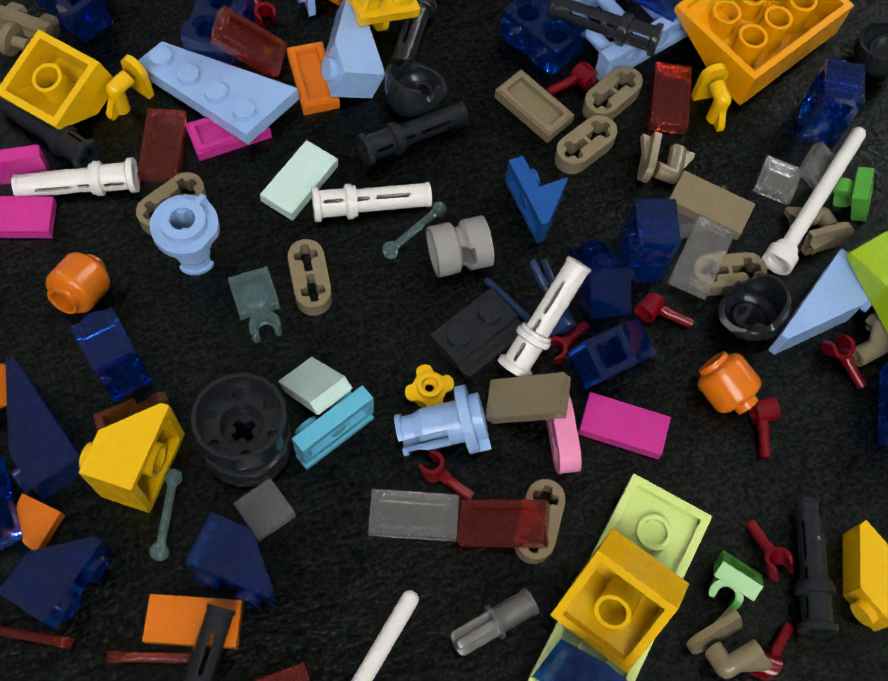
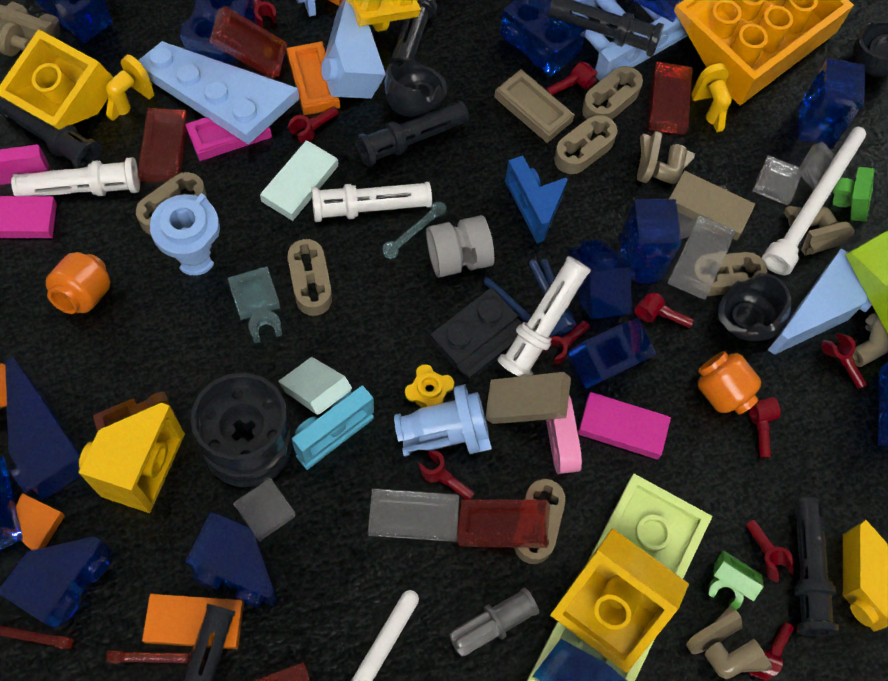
(111, 353): clear blue brick -> none
(159, 550): clear light blue hinge -> none
(300, 121): none -> dark red hand

